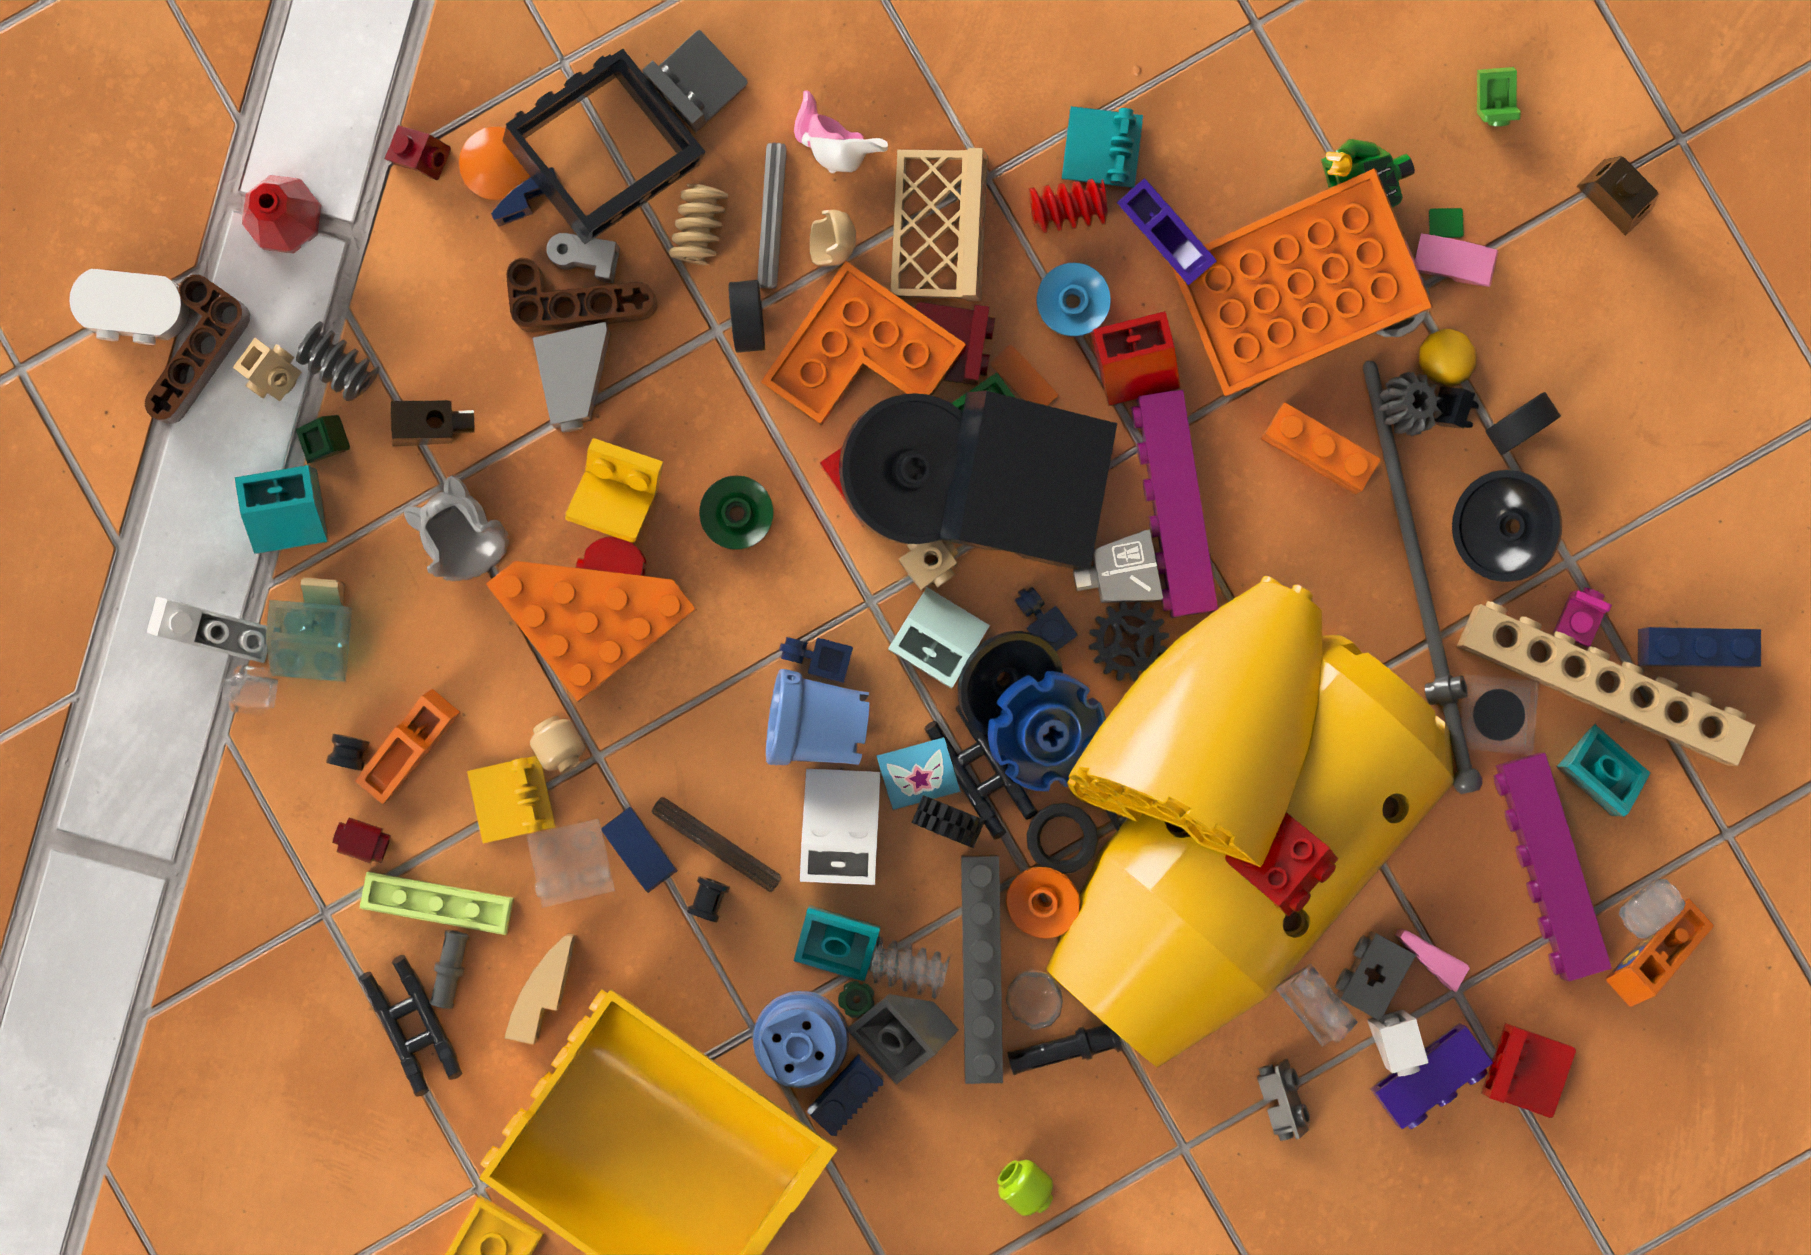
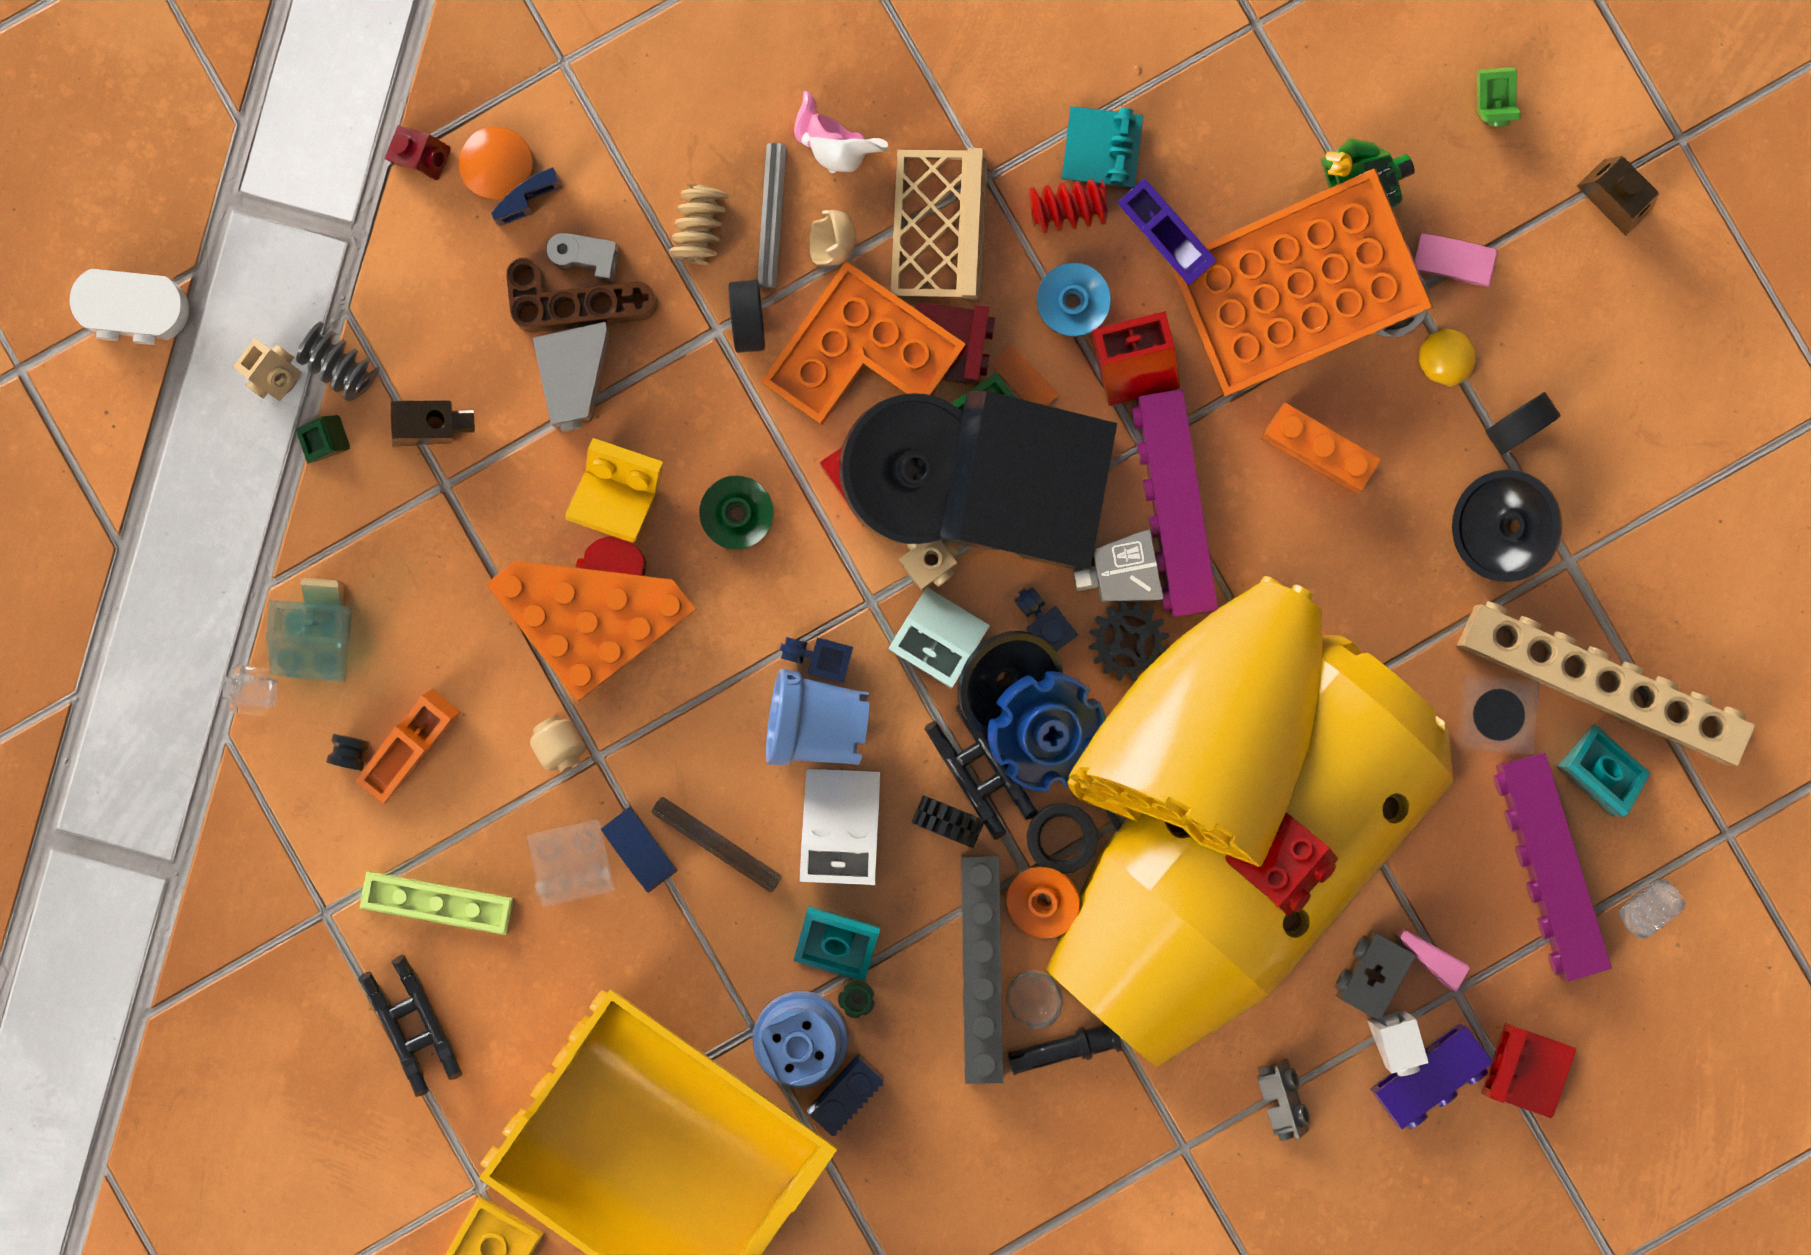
(190, 352): reddish brown beam -> none
(208, 630): white slope -> none
(281, 214): red cone -> none
(282, 508): teal slope -> none
(361, 841): dark red brick -> none
(449, 969): dark grey pin -> none
(458, 533): light grey hair -> none
(511, 799): yellow hinge -> none
(541, 991): tan slope -> none
(576, 89): black window -> none
(696, 80): dark grey bracket -> none
(708, 899): black bush -> none
(902, 1033): dark grey slope -> none
(908, 967): clear piece -> none
(918, 772): medium azure sticker -> none
(1025, 1187): lime head -> none
(1317, 1005): clear bracket -> none
(1410, 404): dark grey gear -> none
(1445, 688): dark grey bar -> none
(1446, 222): green sticker -> none
(1455, 407): black tile -> none
(1582, 615): dark pink bracket -> none
(1659, 956): orange slope -> none
(1699, 647): dark blue brick -> none

